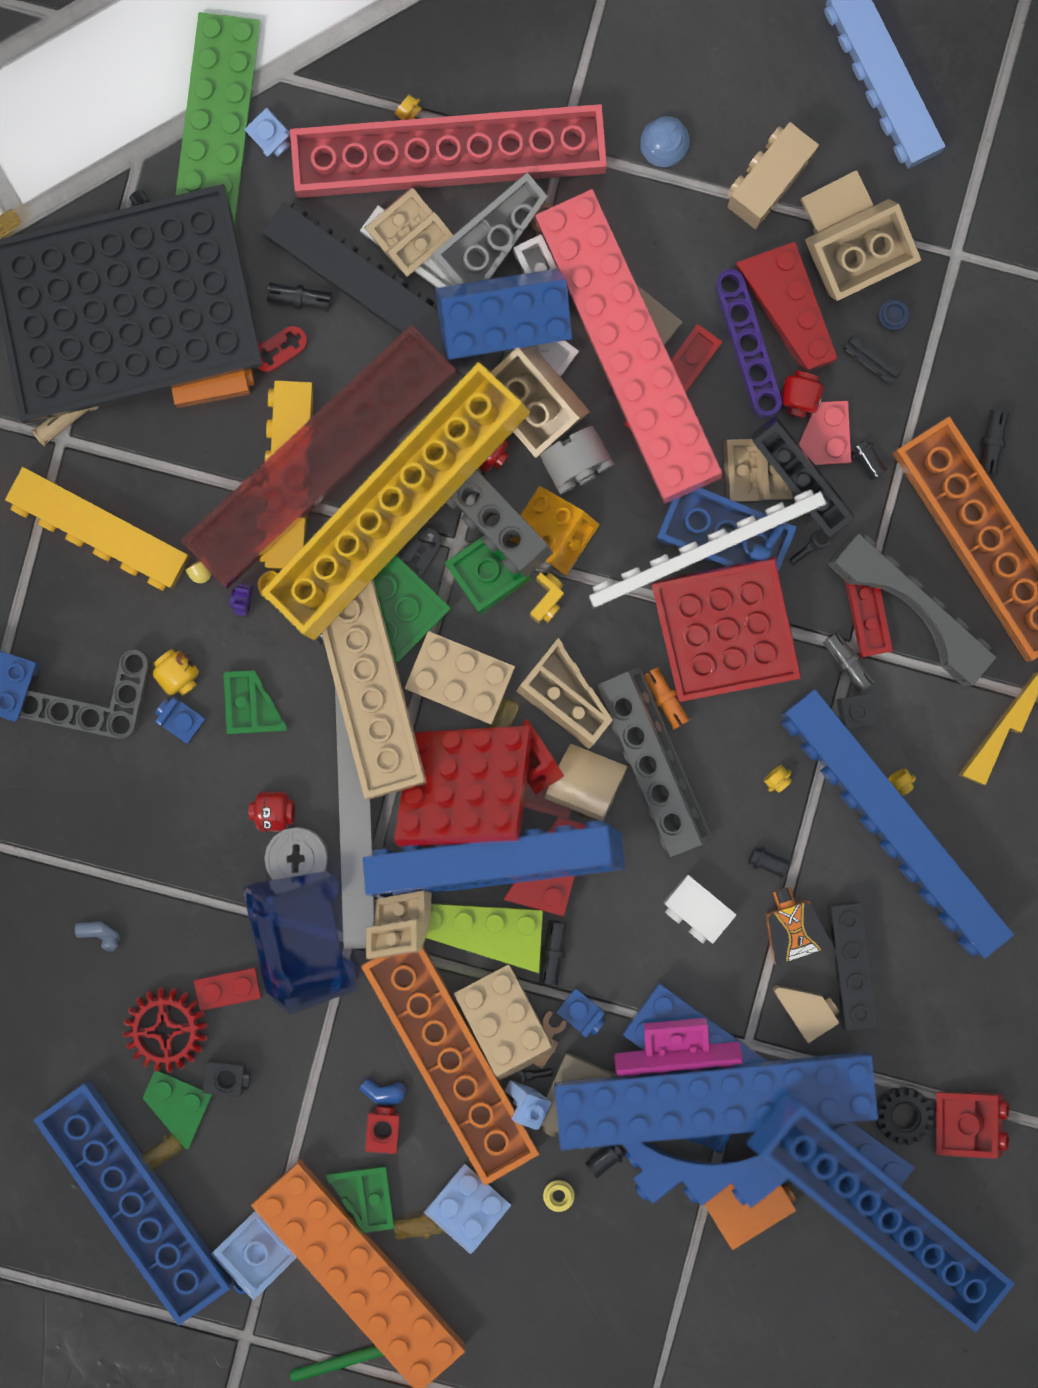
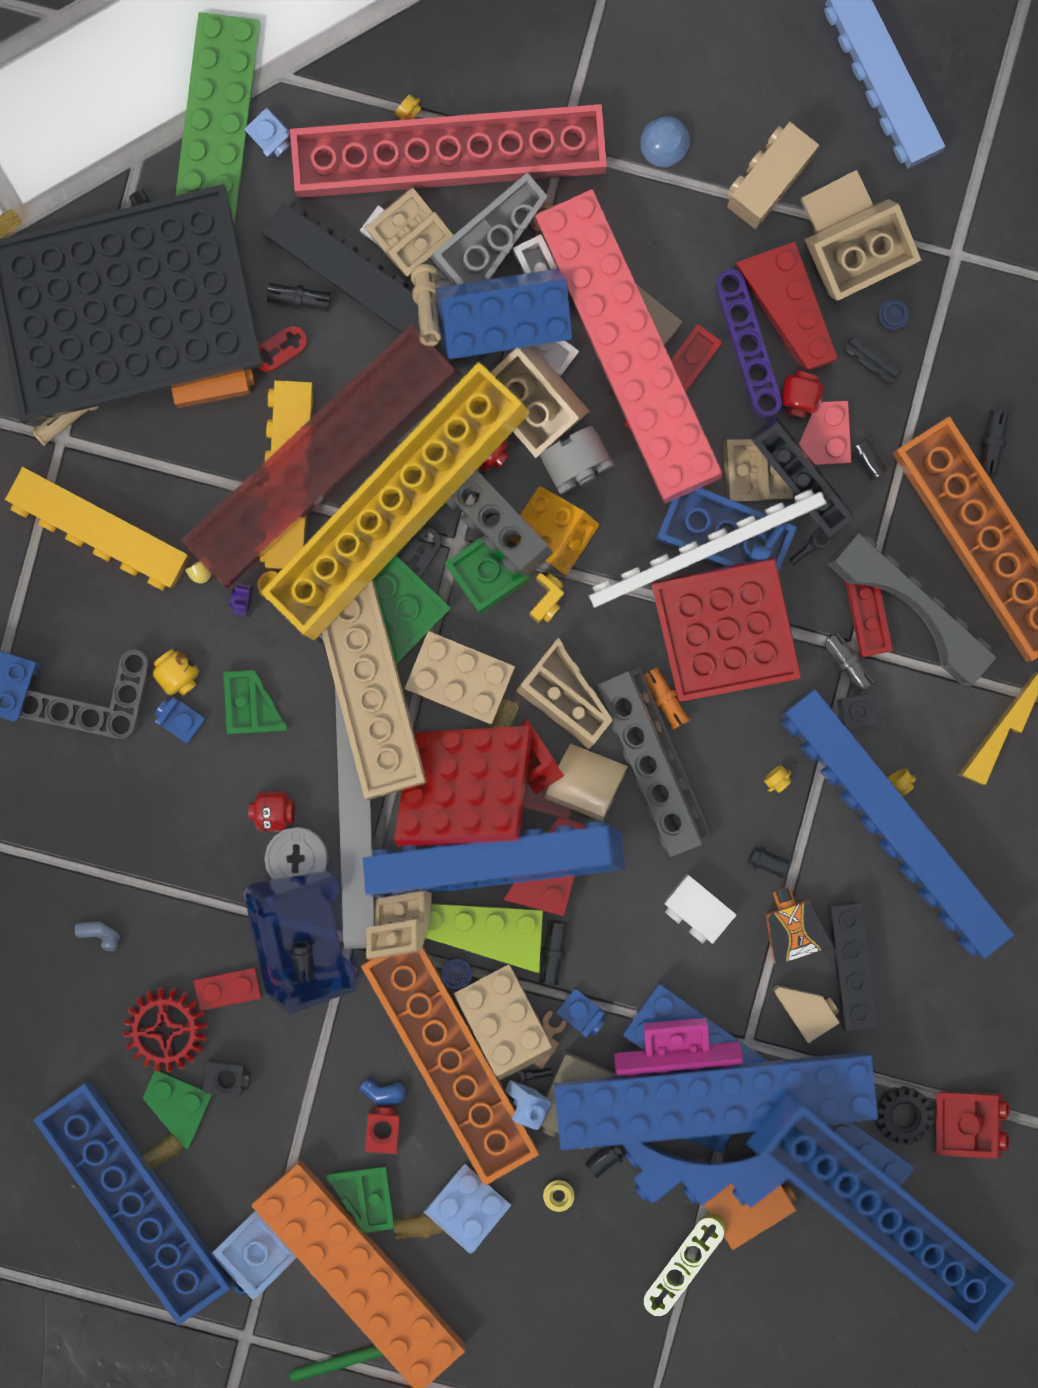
(301, 955): none -> black pin
(425, 296): none -> tan pin
(460, 971): none -> clear blue wheel
(684, 1264): none -> beam

